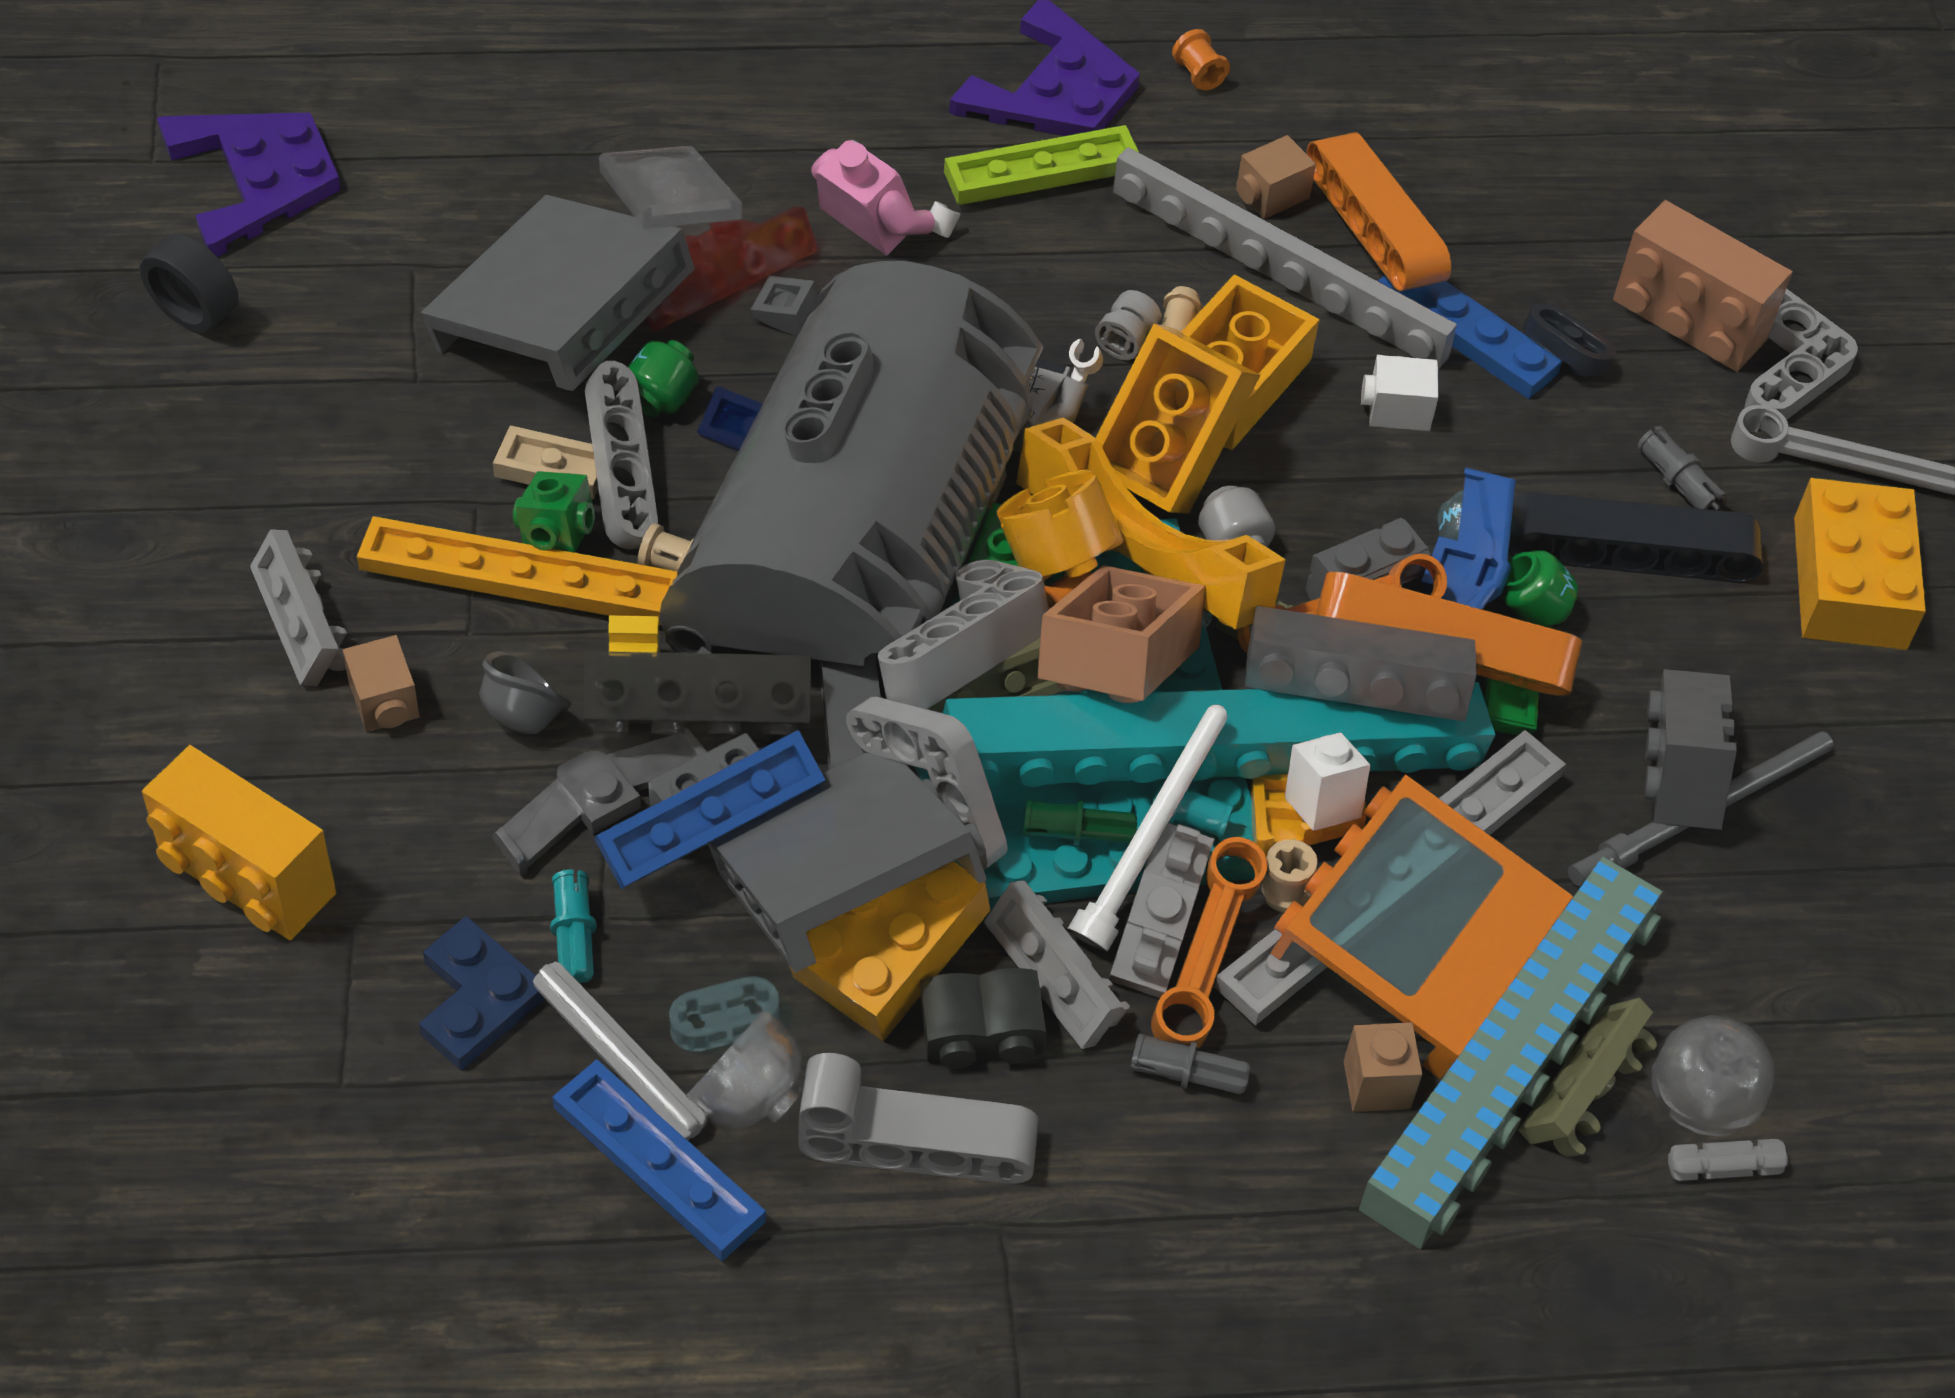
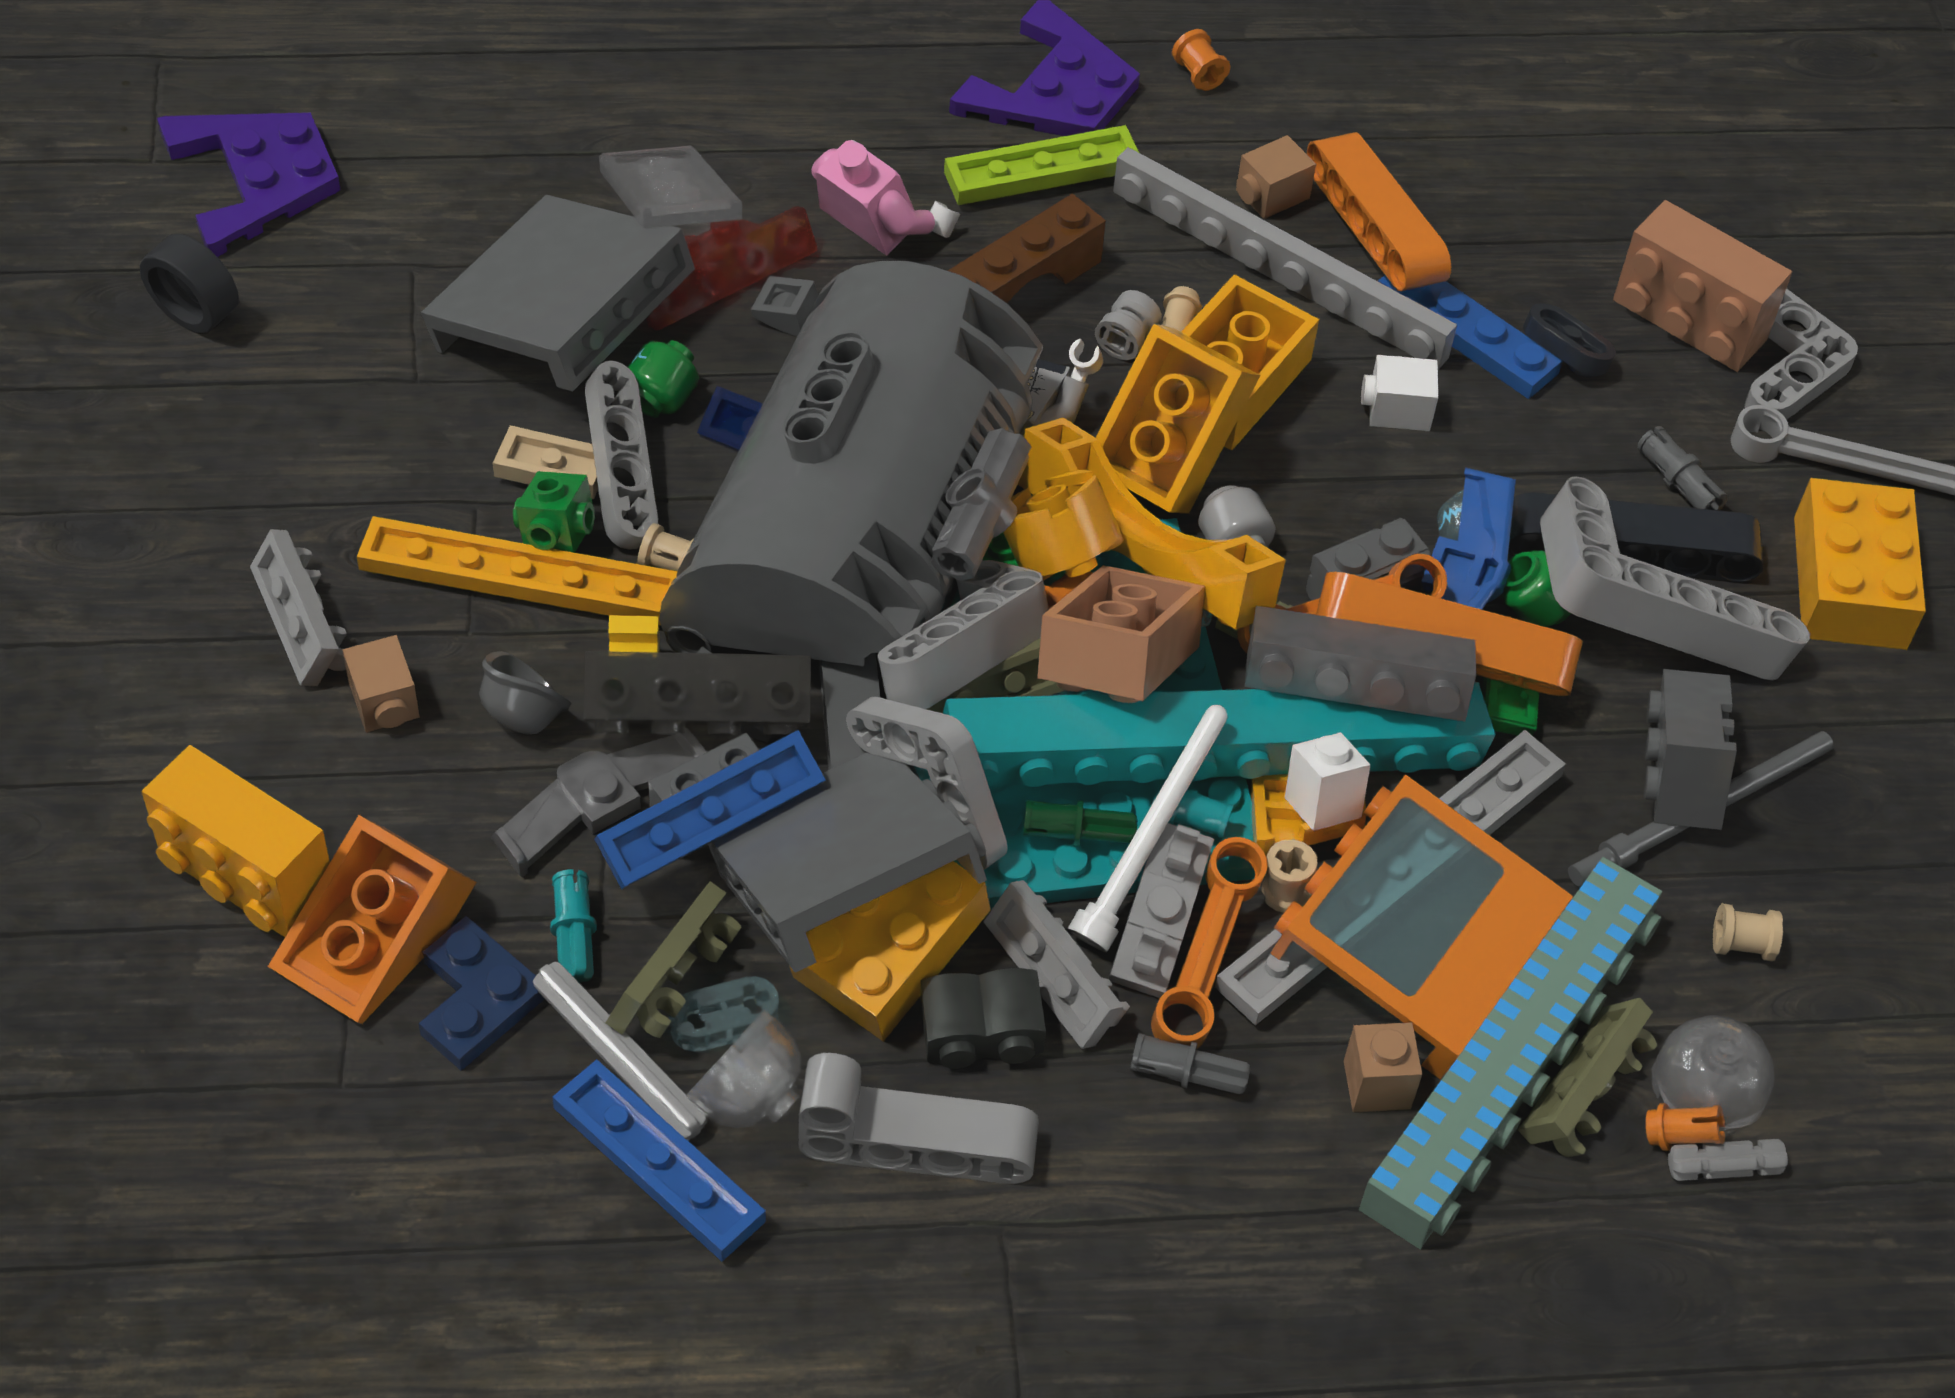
(370, 920): none -> orange slope
(672, 963): none -> olive plate
(980, 504): none -> flat silver piece
(1057, 241): none -> reddish brown arch
(1655, 603): none -> light grey beam
(1684, 1126): none -> orange pin
(1747, 932): none -> tan bush

